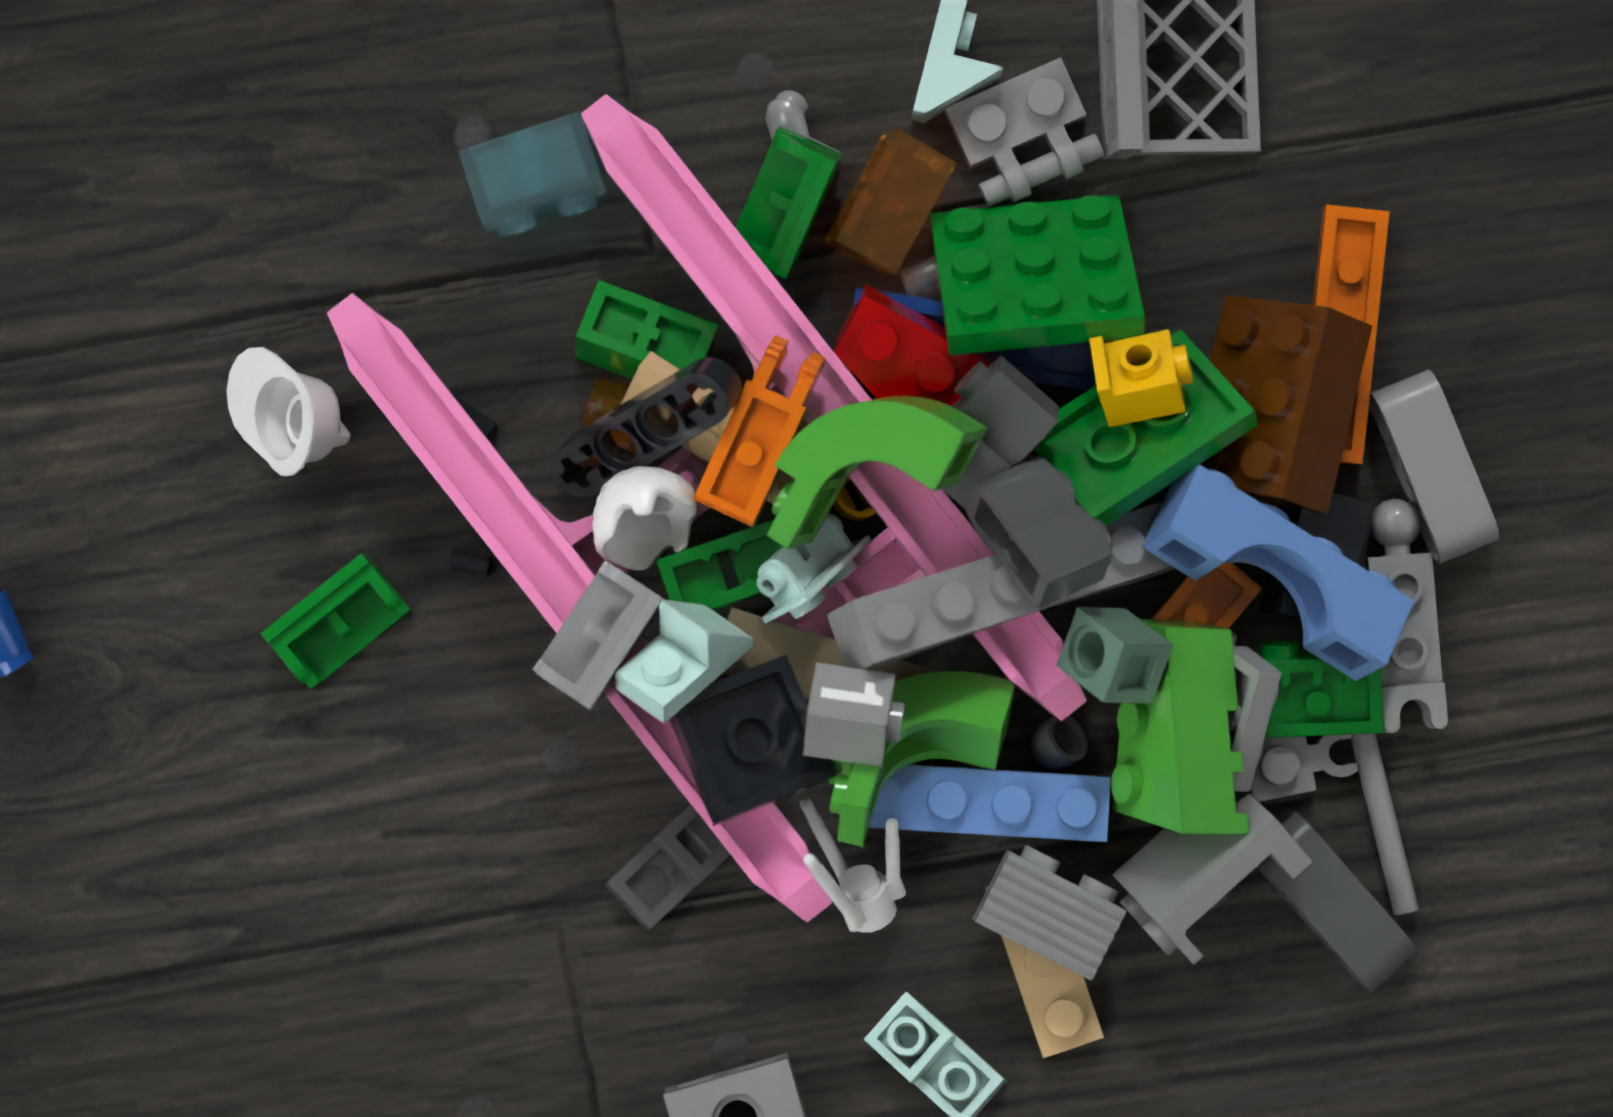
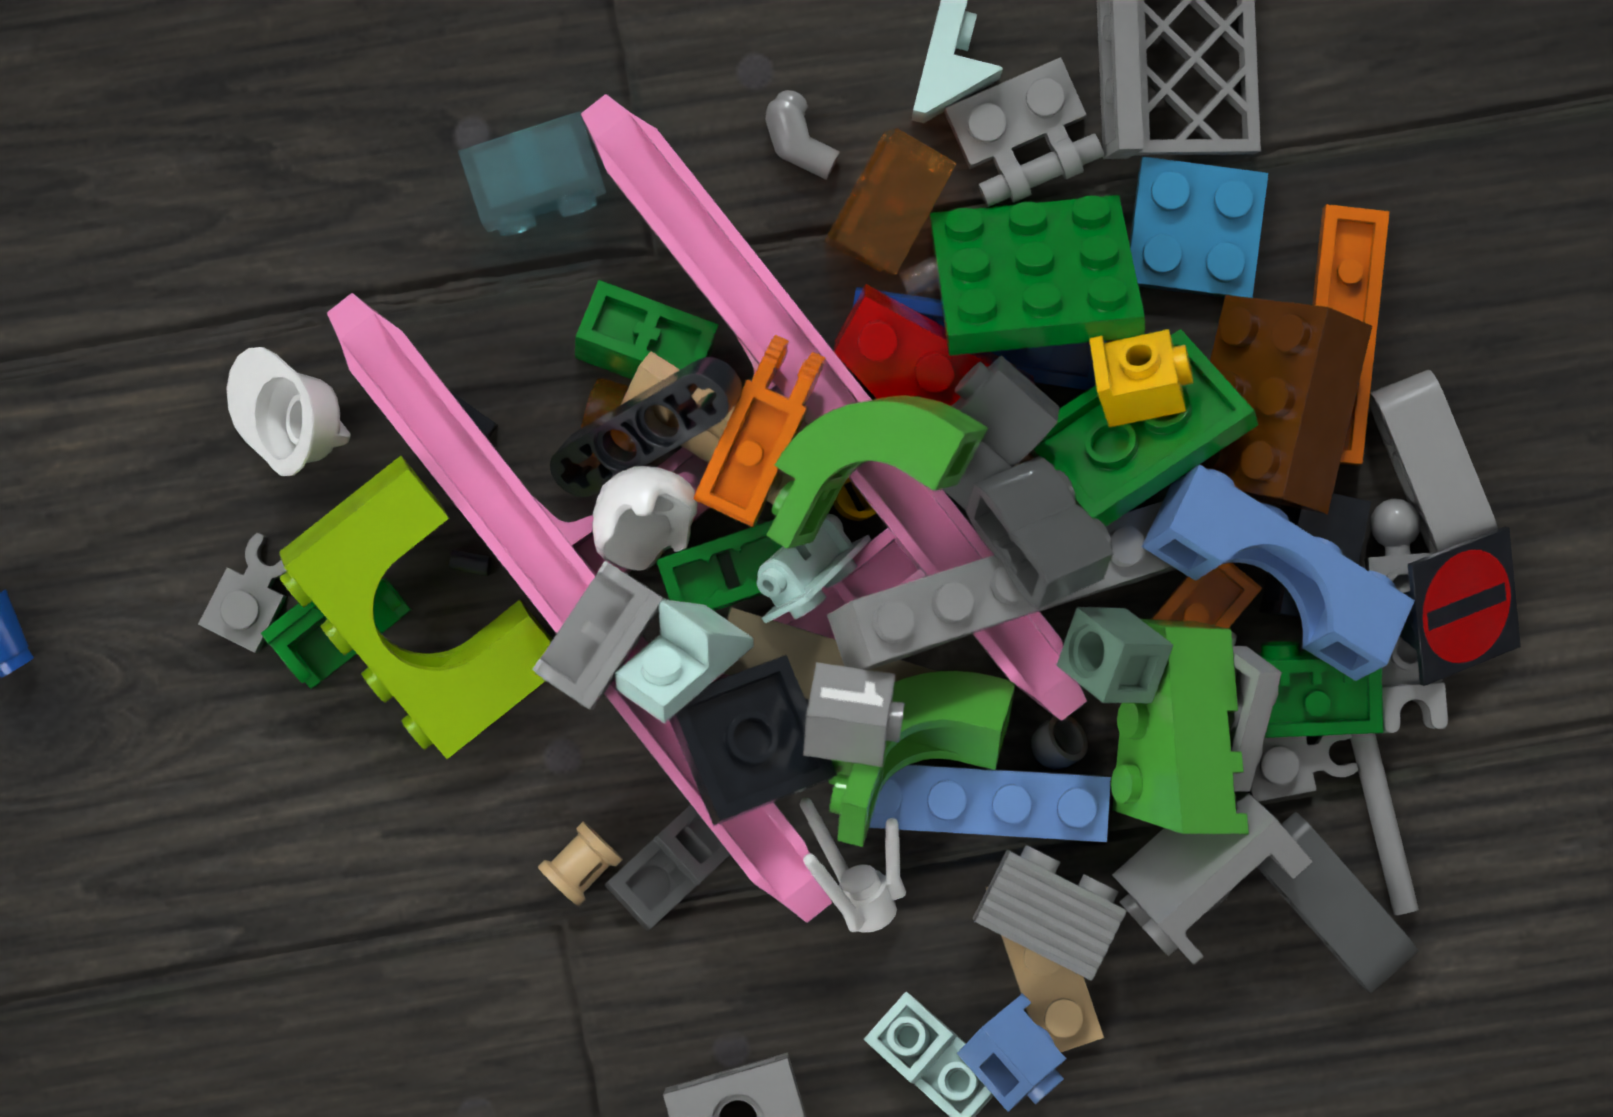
(246, 602): none -> light grey plate
(339, 567): none -> lime arch
(580, 863): none -> tan bush
(787, 199): green hinge -> none
(1014, 1056): none -> medium blue brick
(1197, 227): none -> dark azure plate
(1462, 606): none -> piece

